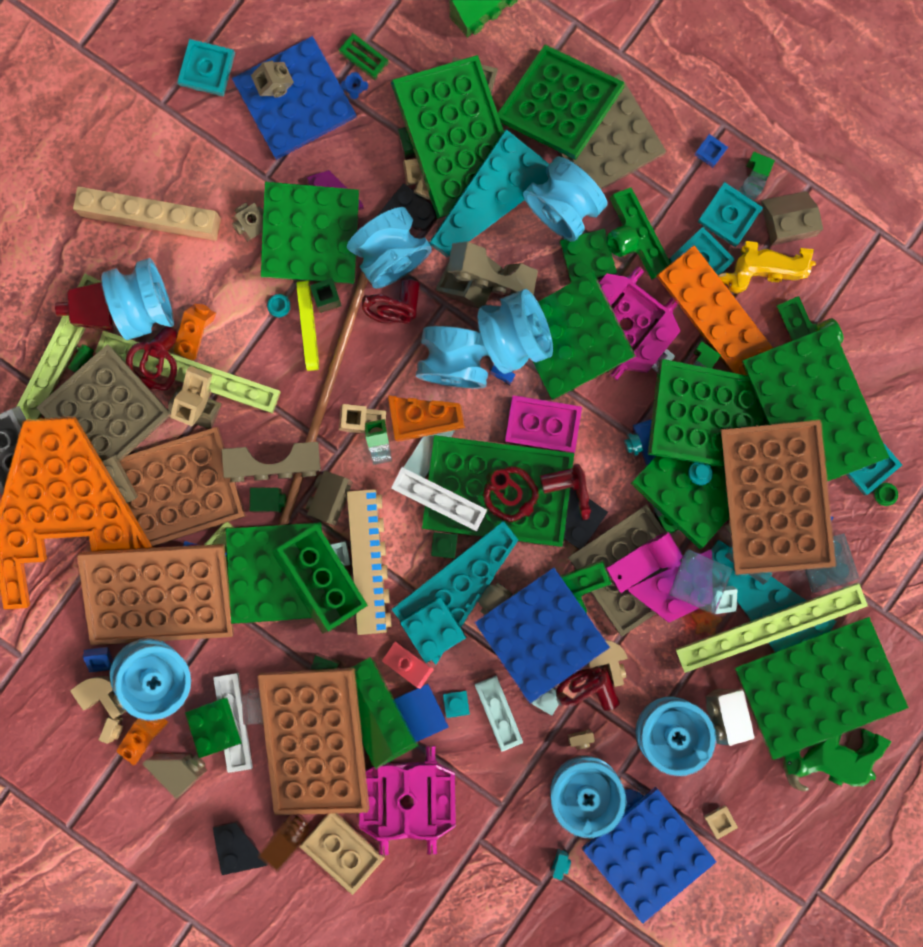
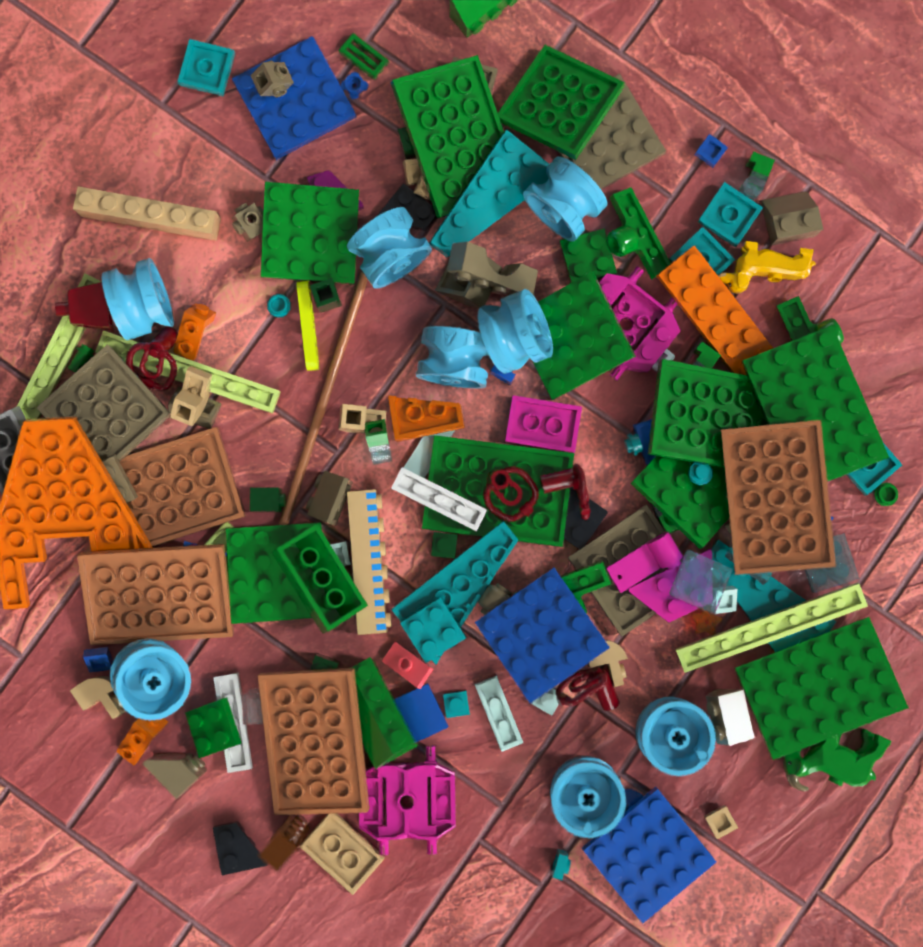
(111, 730): tan plate -> none
(240, 463): dark tan arch -> none
(406, 305): dark red piece -> none
(581, 739): tan plate -> none

